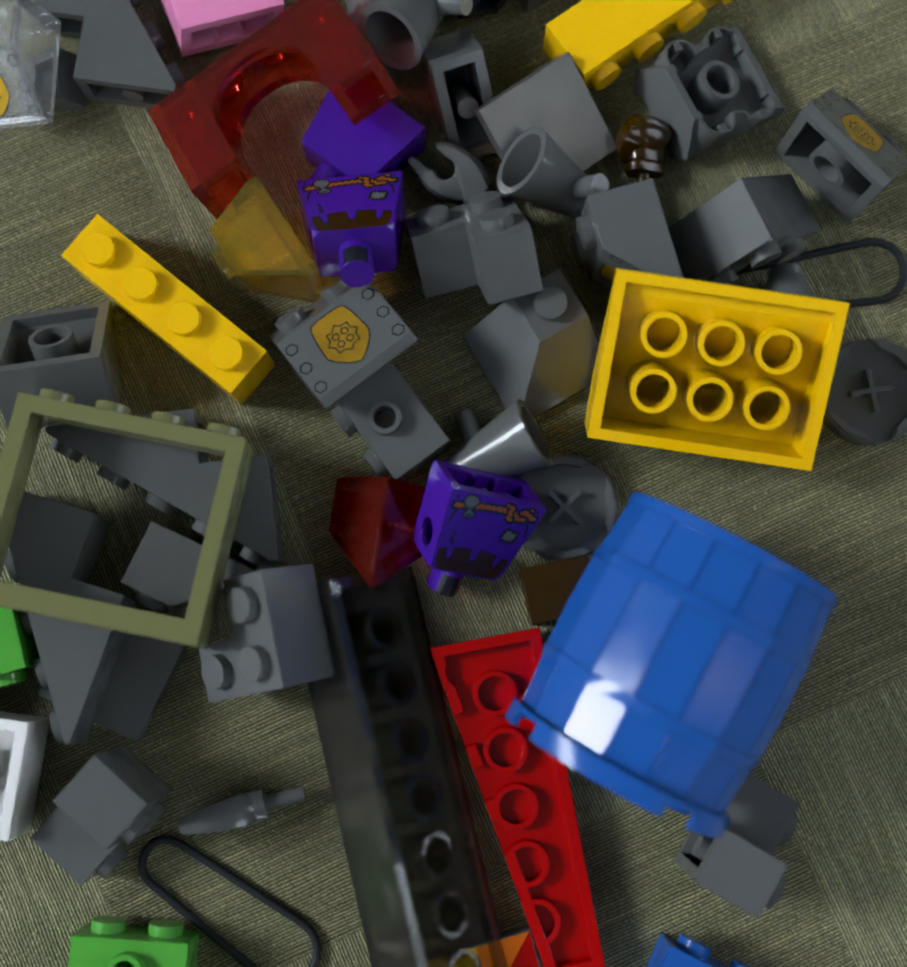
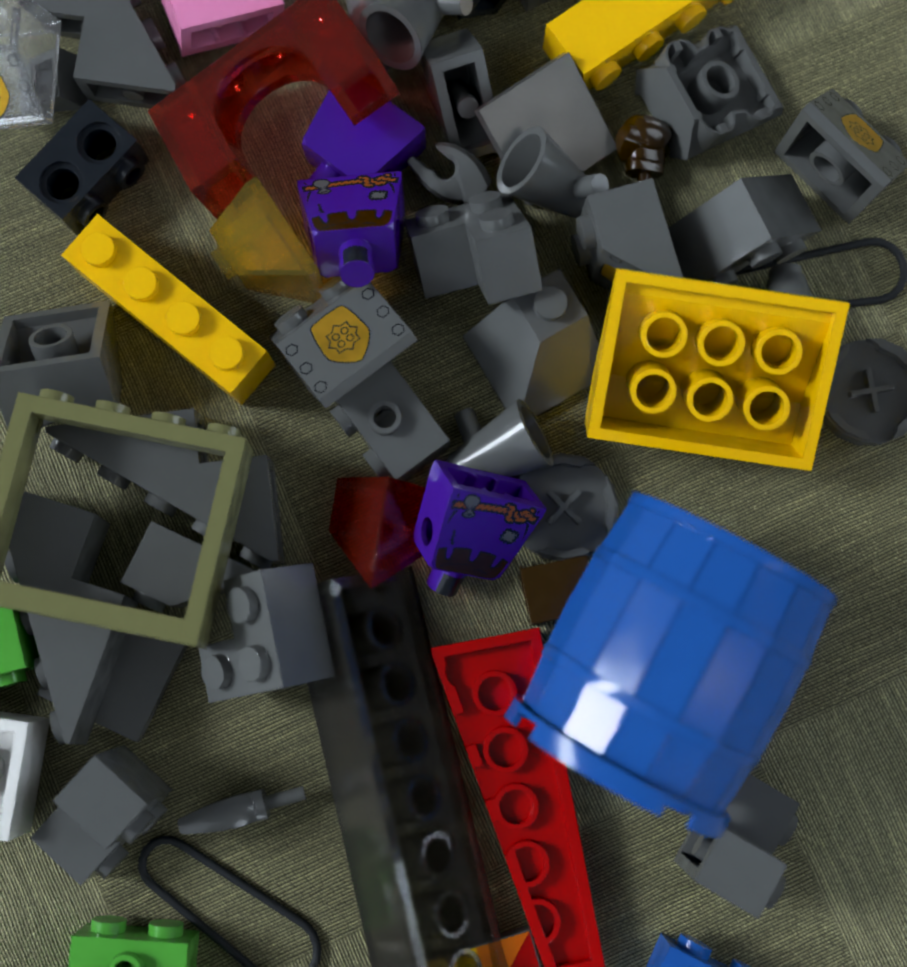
(72, 160): none -> black brick

